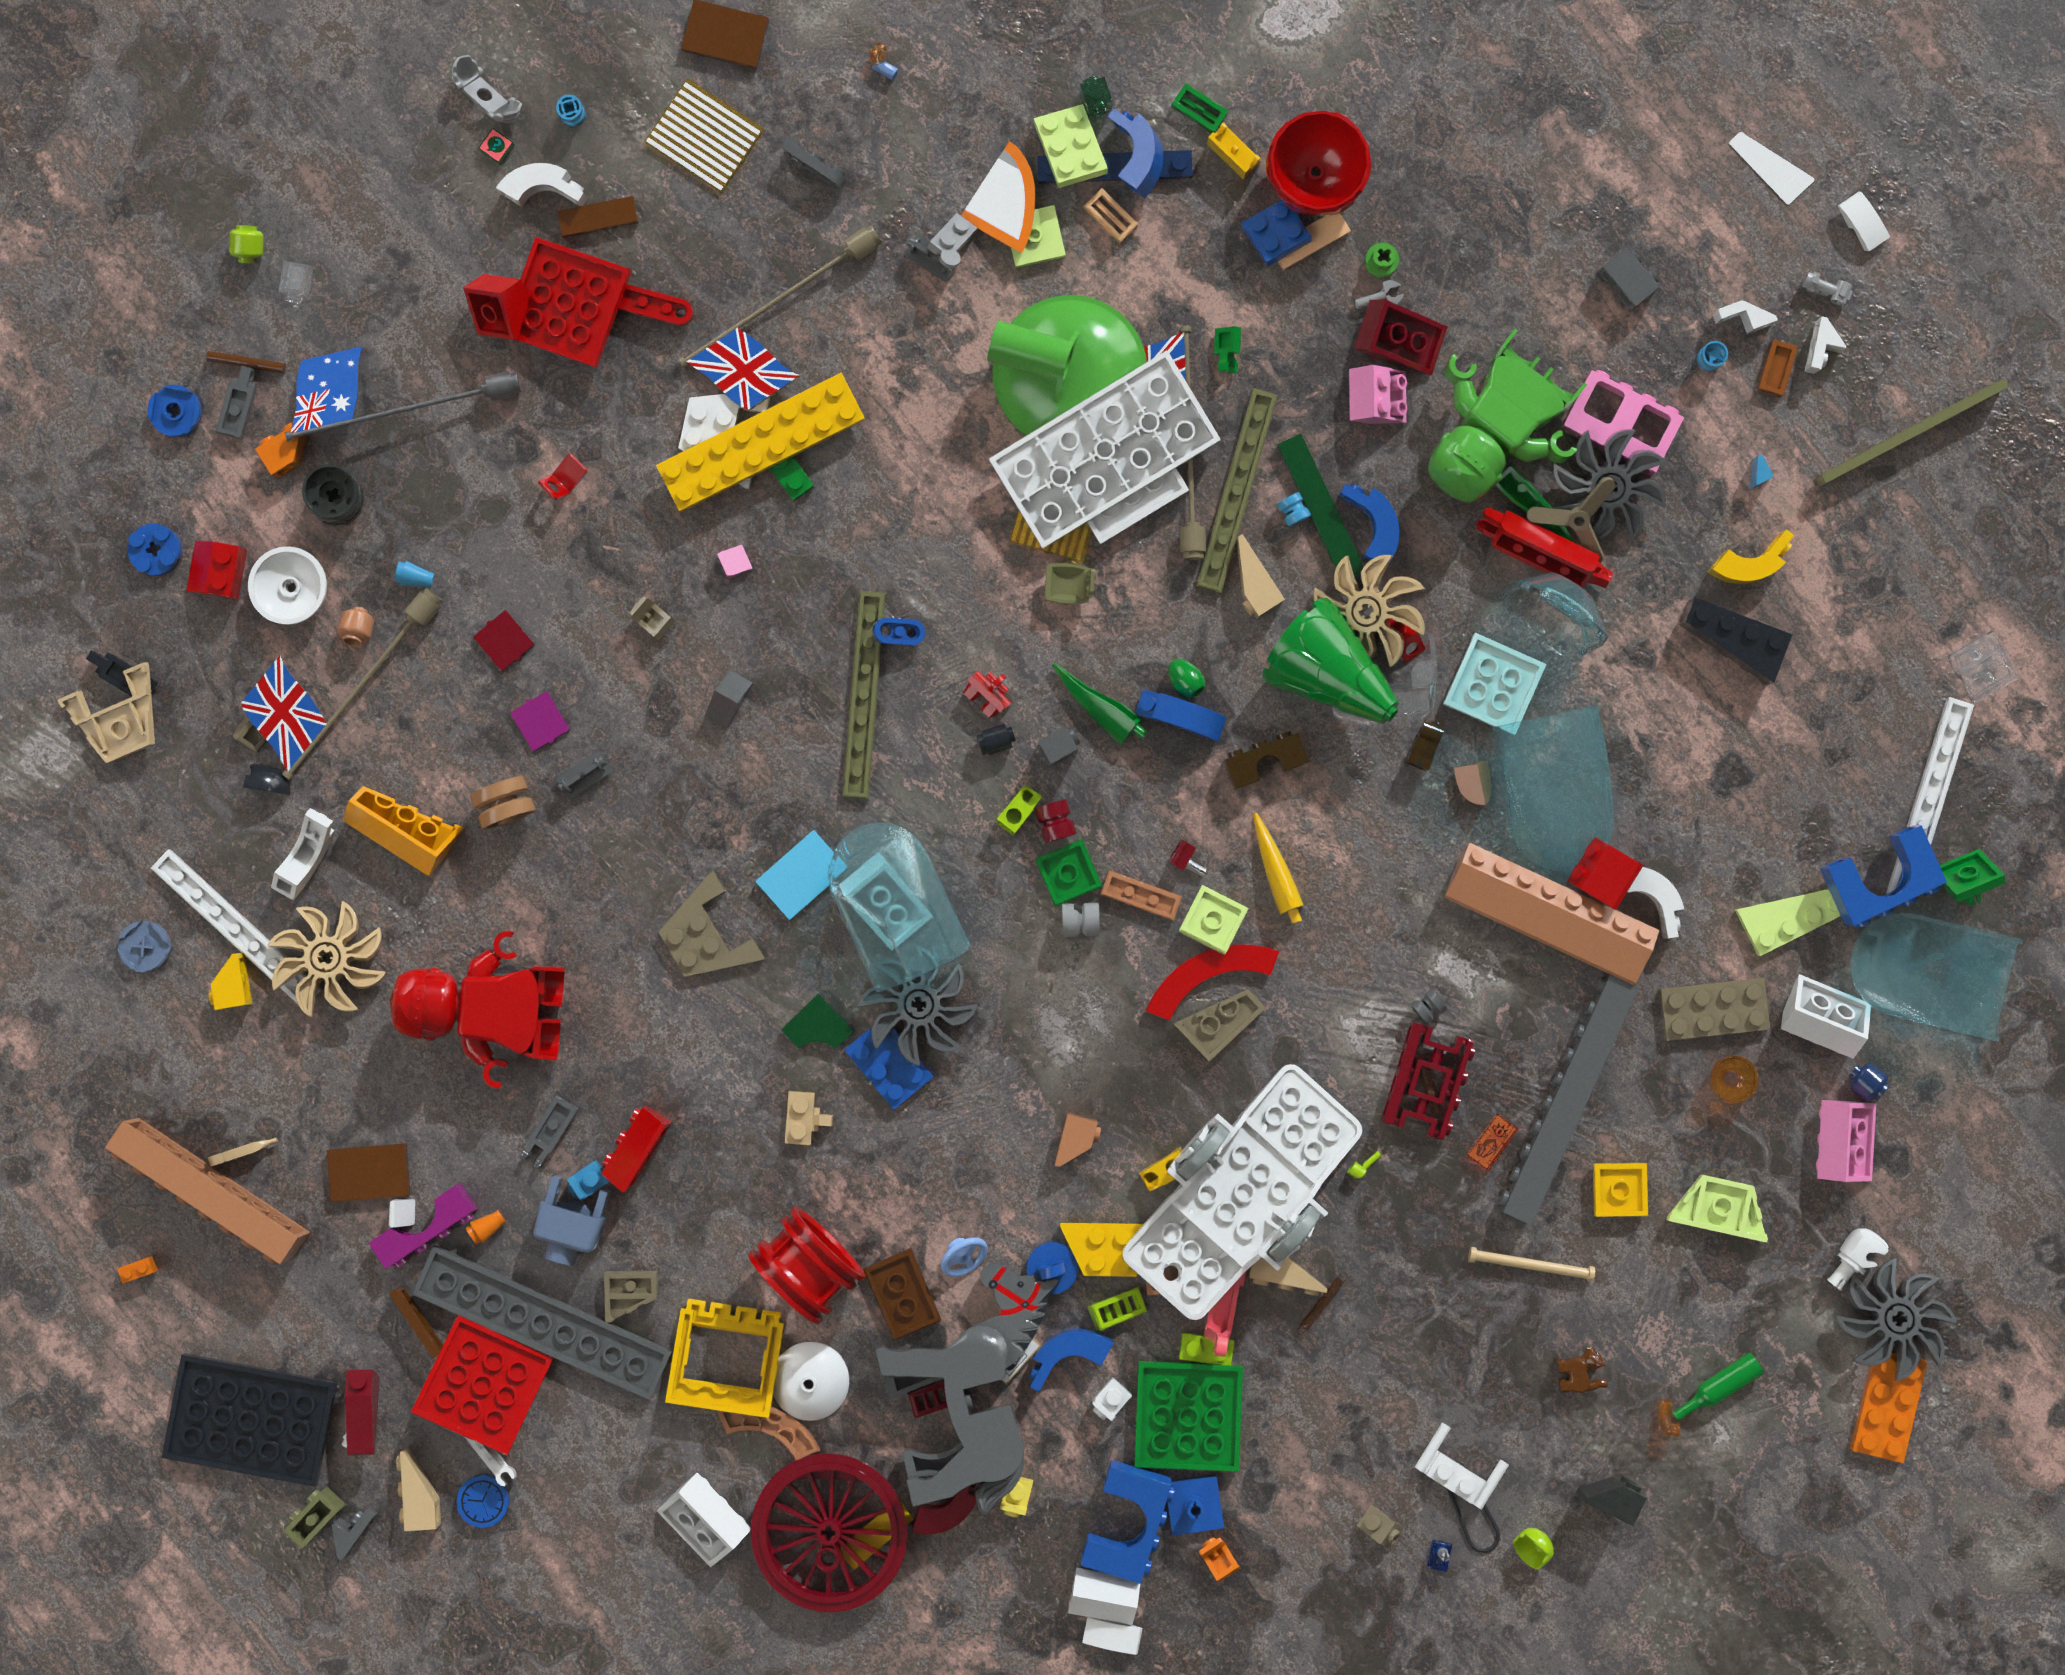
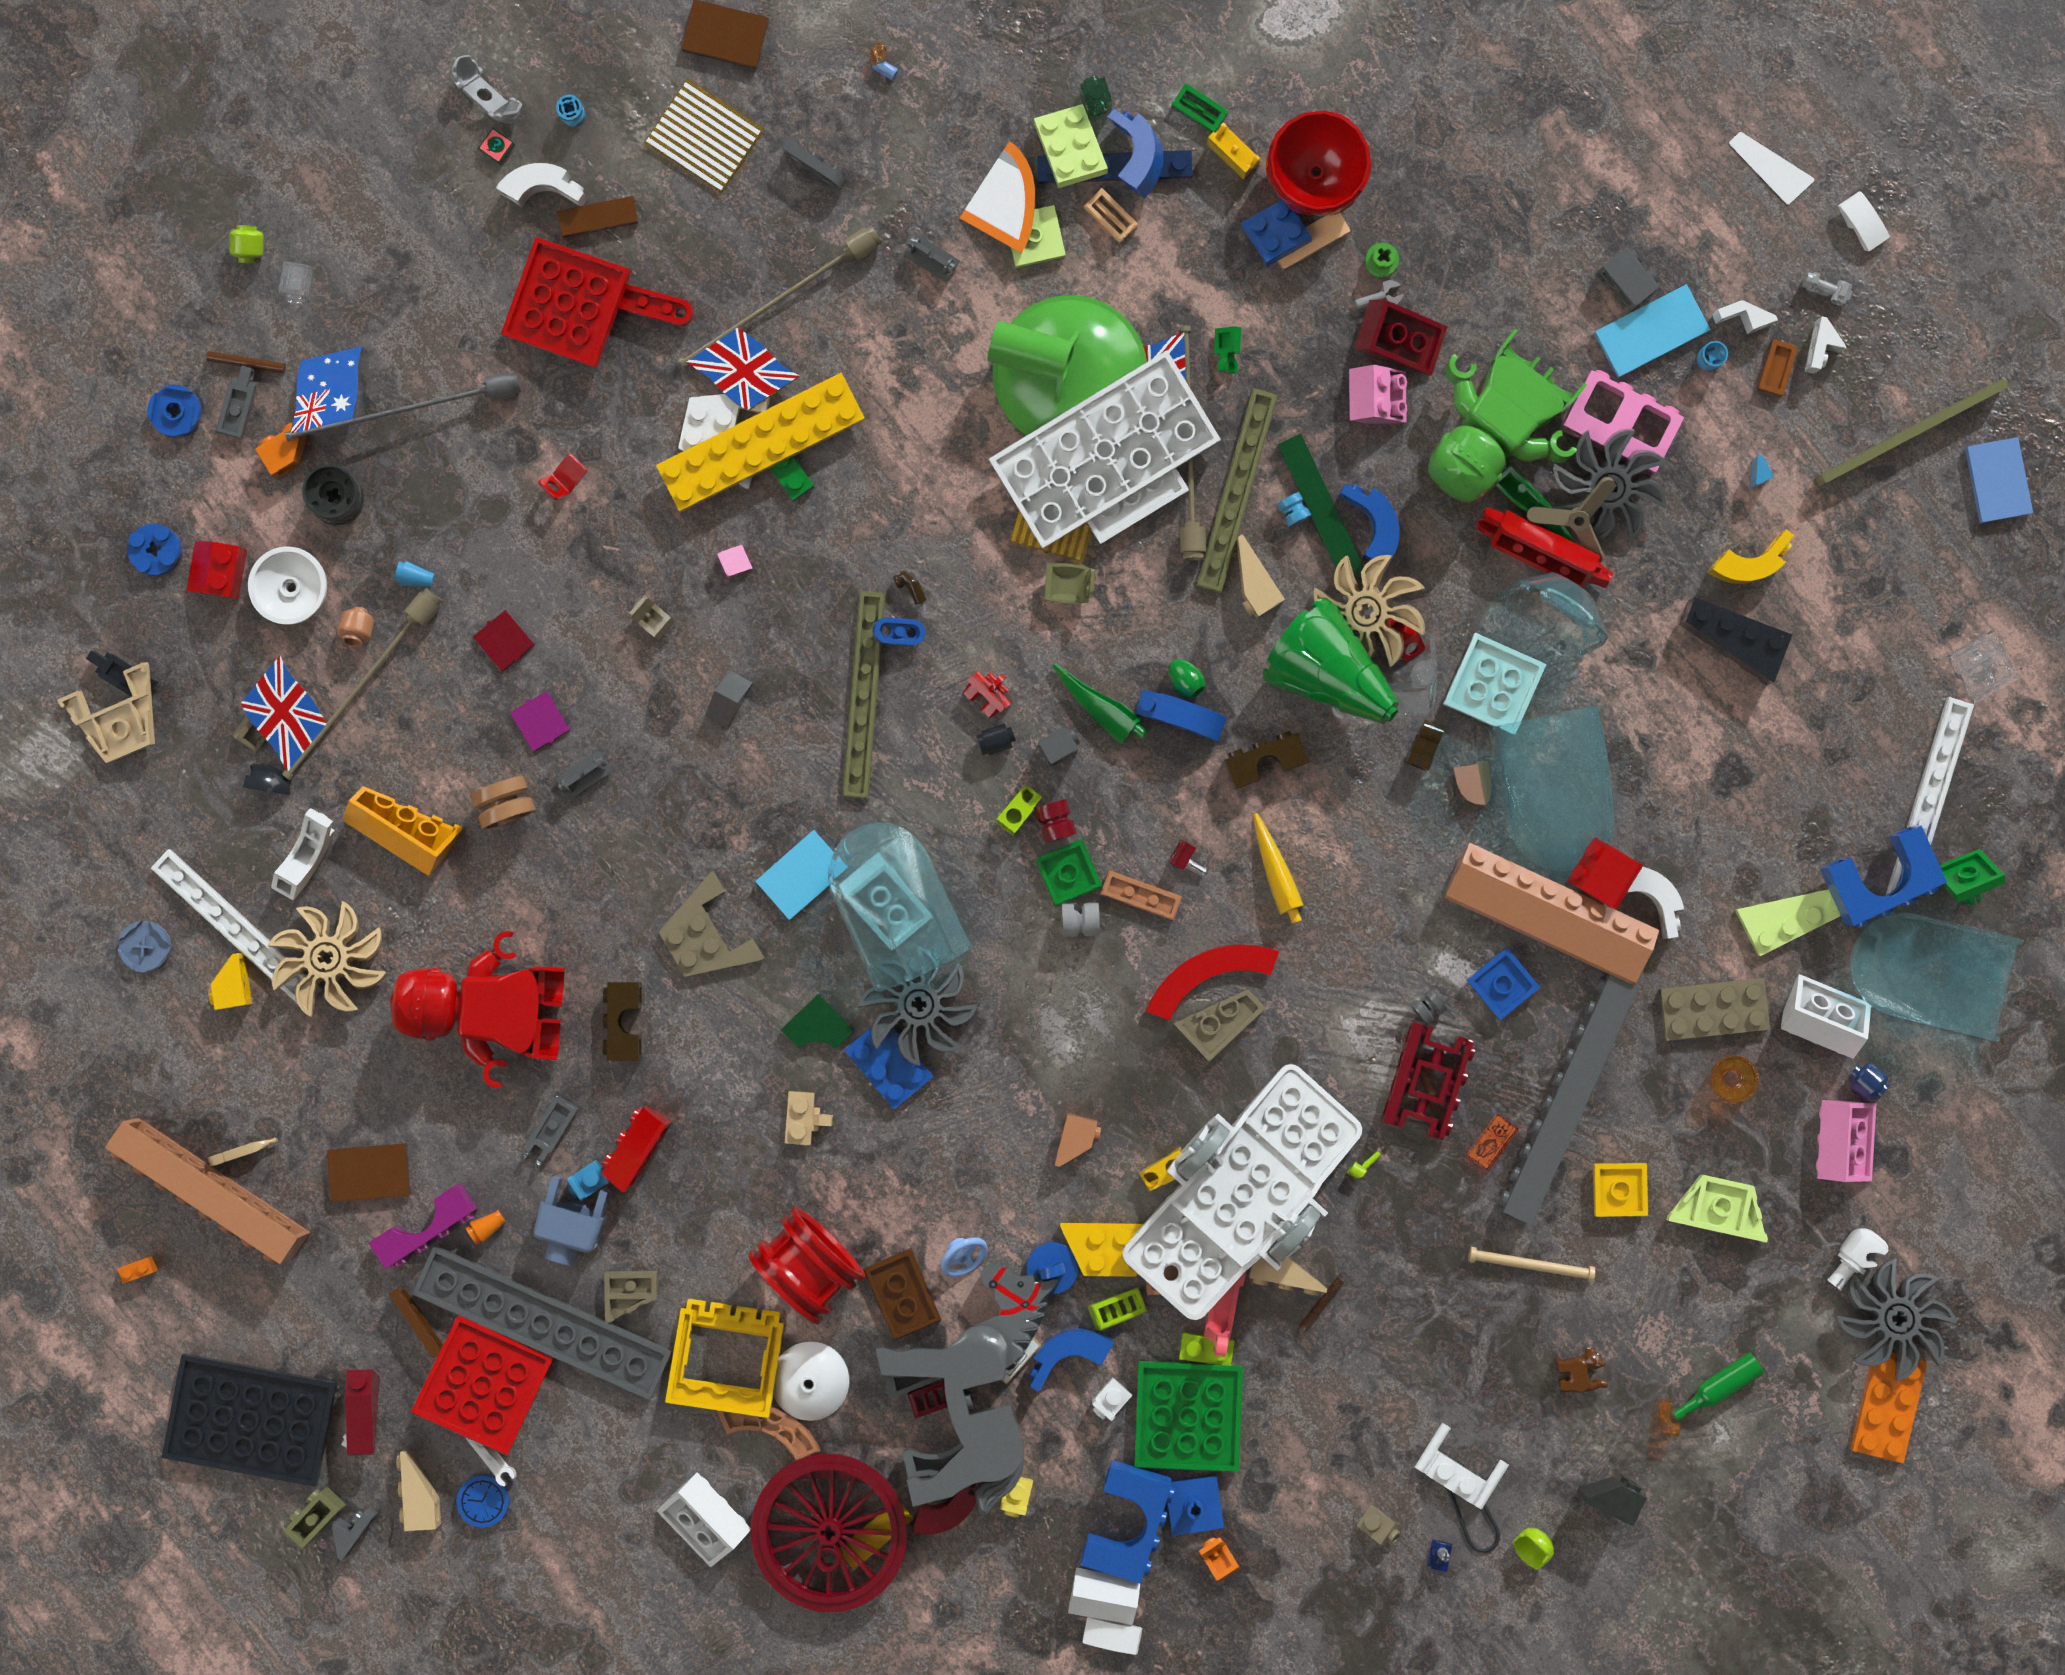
(402, 1212): white slope -> none
(497, 305): red slope -> none
(619, 1043): none -> dark brown arch
(912, 584): none -> dark brown arm
(951, 240): light grey hinge -> none
(1213, 920): yellowish green plate -> none
(1503, 983): none -> blue plate
(1652, 331): none -> medium azure tile
(1998, 480): none -> medium blue tile

